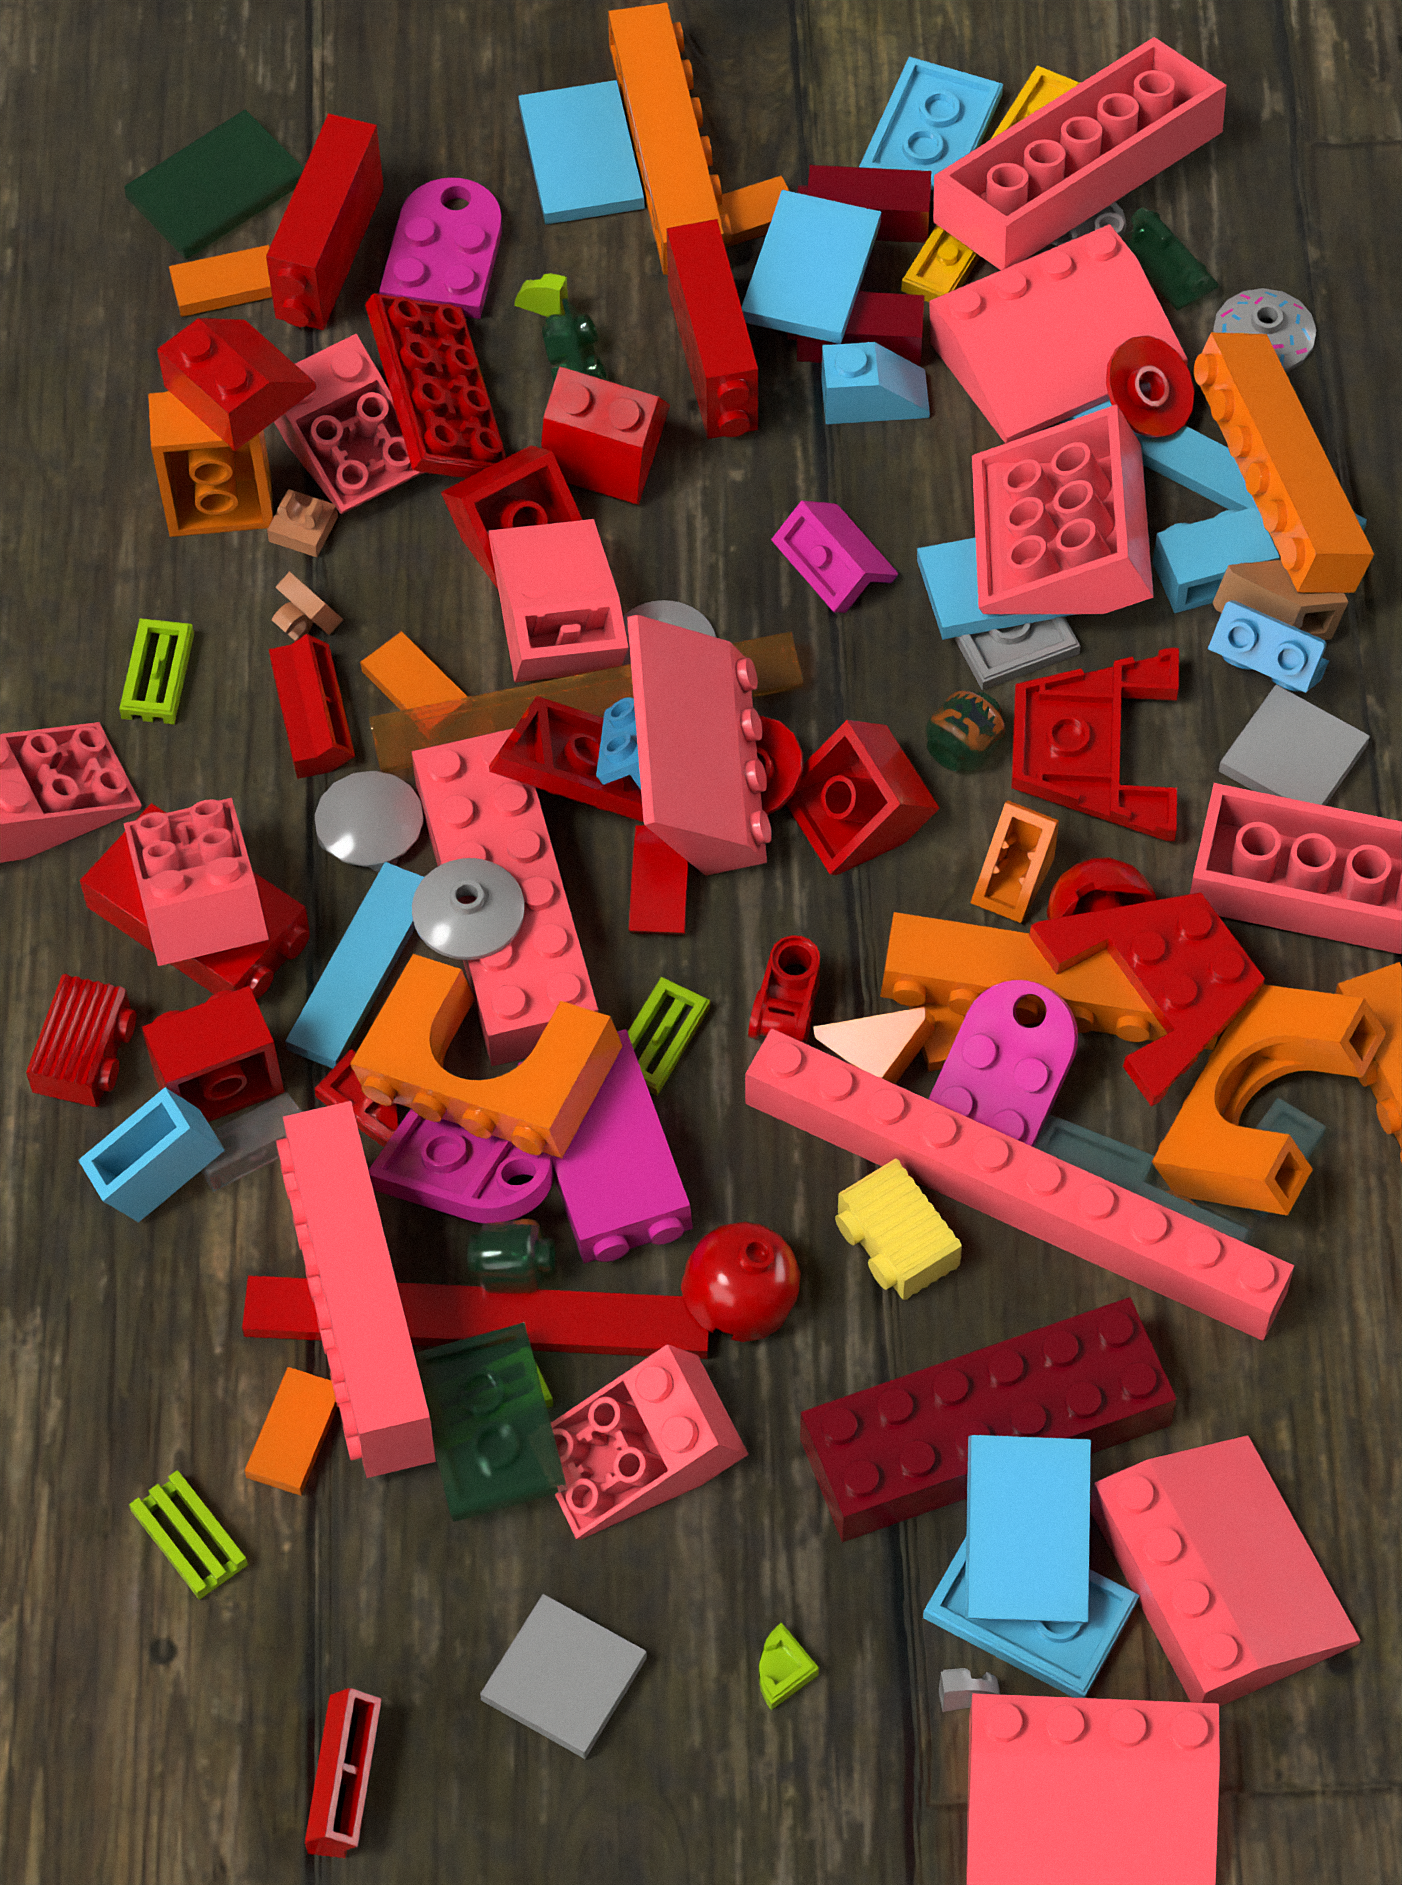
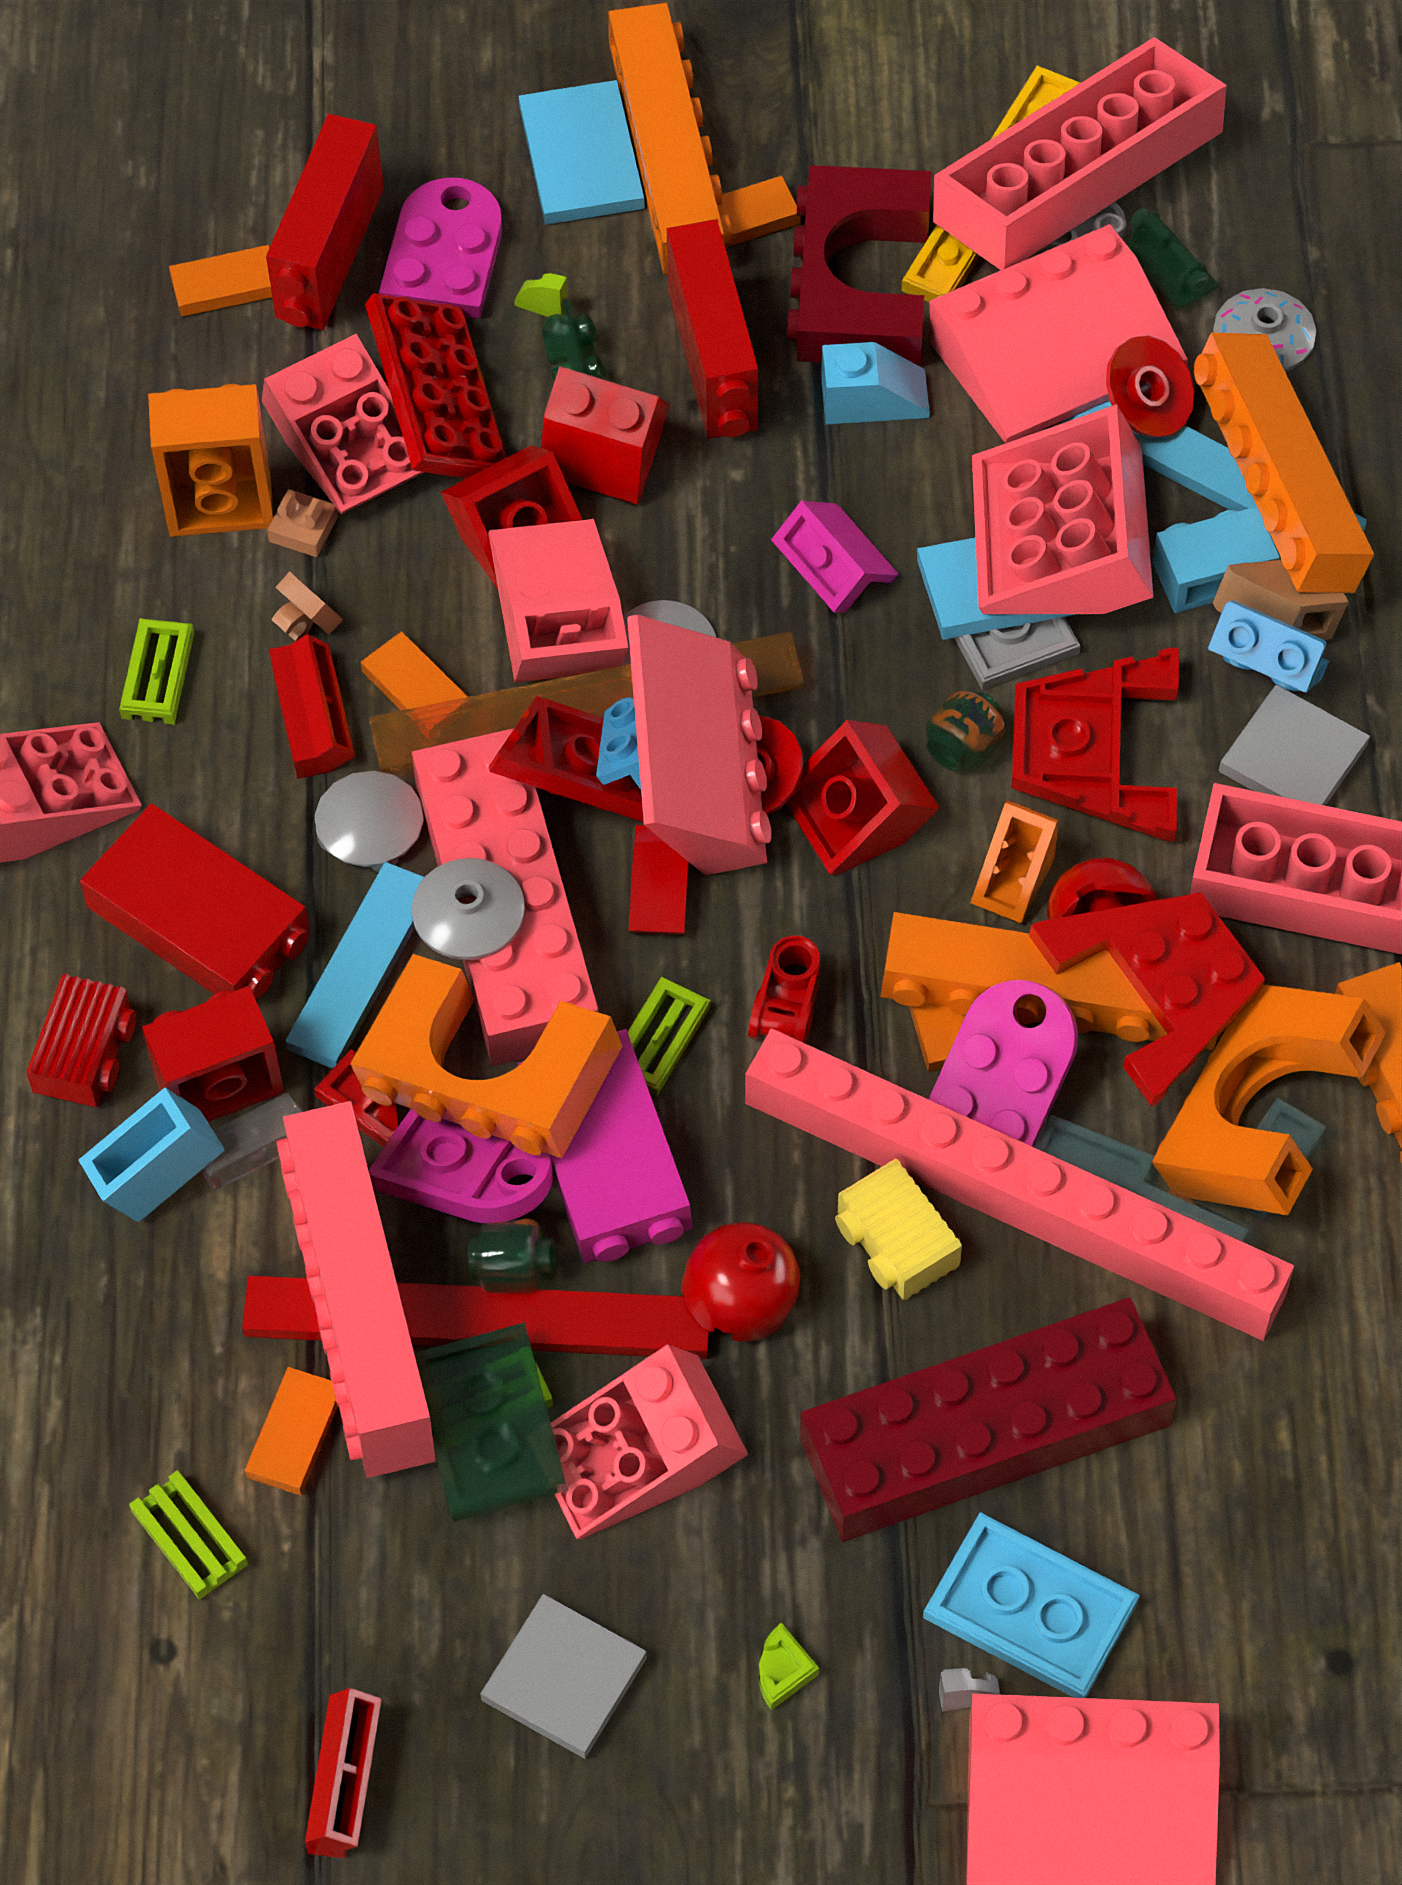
(195, 881): coral slope -> none
(214, 184): clear green tile -> none
(231, 377): red slope -> none
(811, 266): medium azure tile -> none
(880, 1042): slope -> none
(932, 119): medium azure tile -> none
(1027, 1529): medium azure tile -> none
(1220, 1569): coral slope -> none

